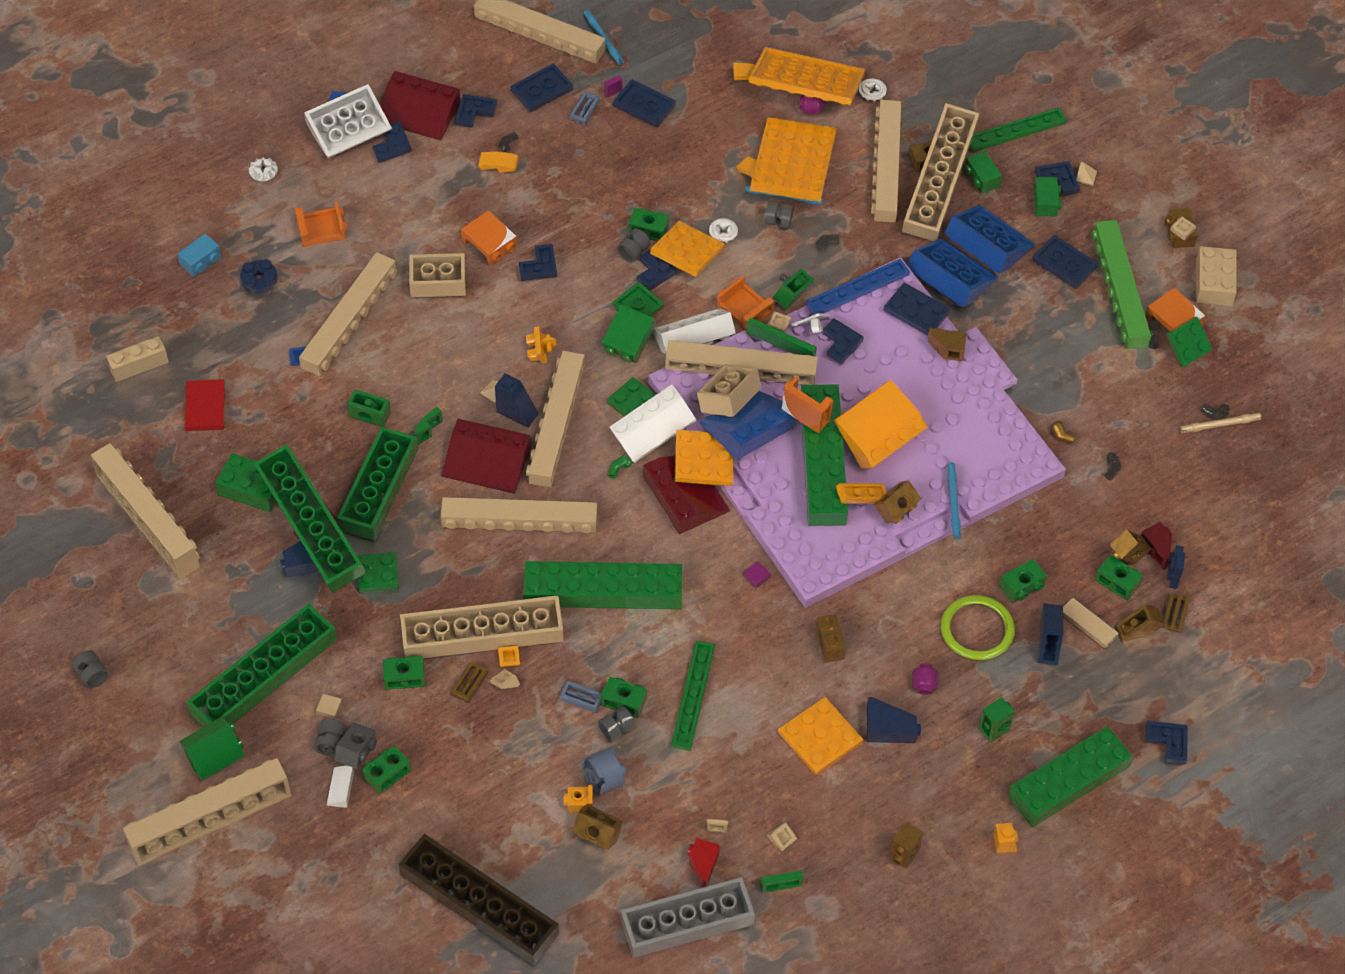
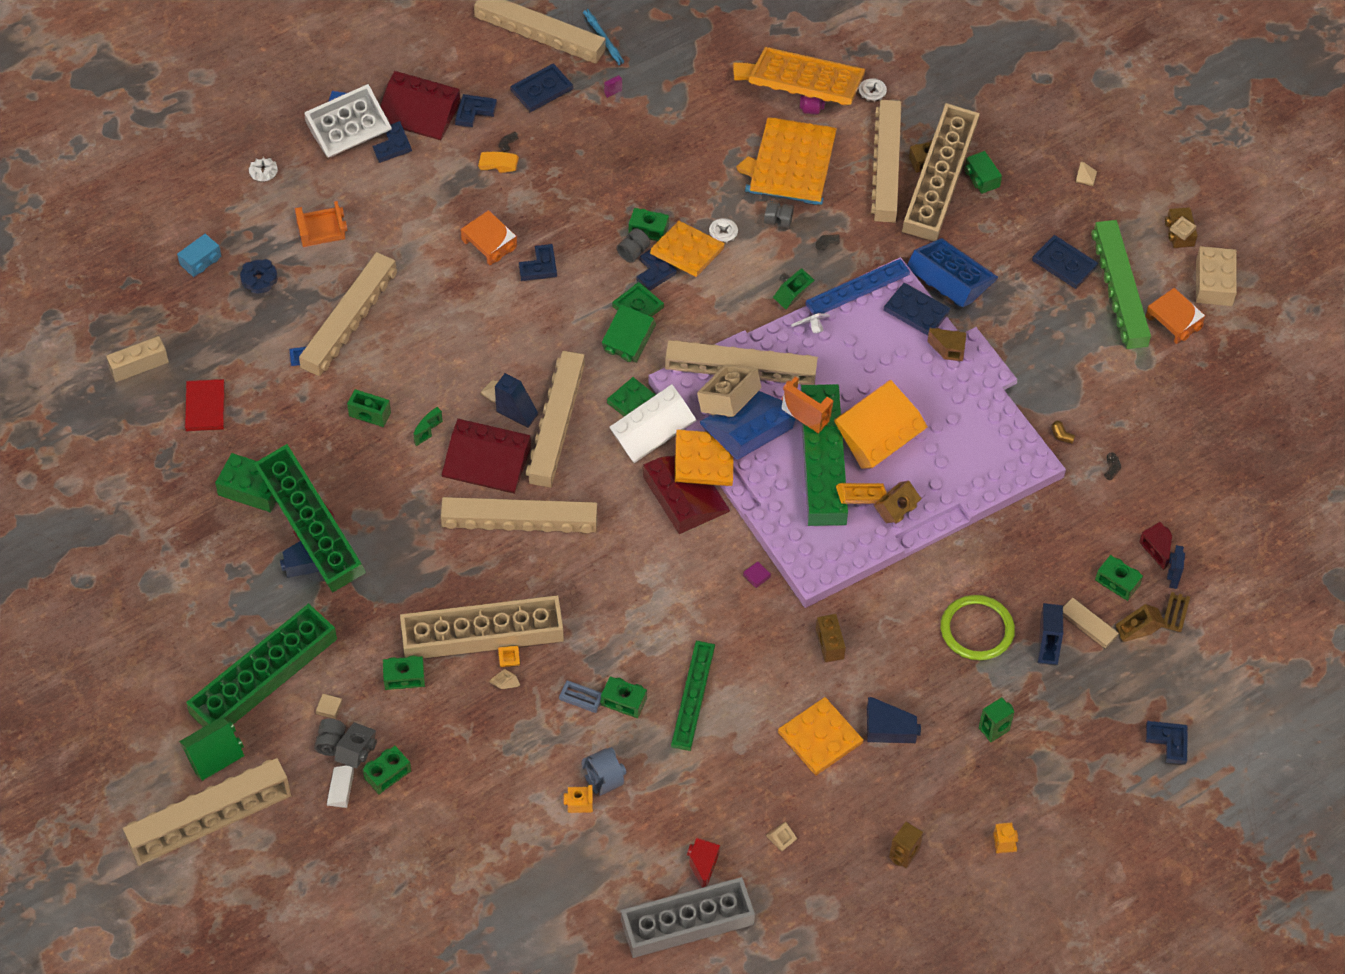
(90, 669): dark grey wheel -> none
(146, 511): tan brick -> none
(377, 483): green brick -> none
(380, 572): green plate -> none
(437, 275): tan brick -> none
(461, 695): pearl gold tile -> none
(479, 899): dark brown brick -> none
(542, 343): light orange hips -> none
(580, 118): sand blue tile -> none
(590, 818): pearl gold brick -> none
(606, 584): green brick -> none
(618, 723): dark grey wheel -> none
(624, 461): green arm -> none
(644, 103): dark blue plate -> none
(698, 328): white slope -> none
(717, 825): tan slope -> none
(744, 303): orange panel -> none
(779, 338): green tile -> none
(780, 321): tan tile -> none
(781, 881): green tile -> none
(845, 340): dark blue plate -> none
(925, 679): magenta head -> none
(955, 521): dark azure piece -> none
(988, 238): blue slope -> none
(1017, 129): green tile -> none
(1028, 572): green brick -> none
(1047, 196): green brick -> none
(1064, 174): dark blue plate -> none
(1070, 776): green brick -> none
(1130, 547): pearl gold brick -> none
(1153, 328): clear smoke arm -> none
(1189, 341): green plate -> none
(1196, 427): tan piece -> none
(1215, 413): clear smoke arm -> none

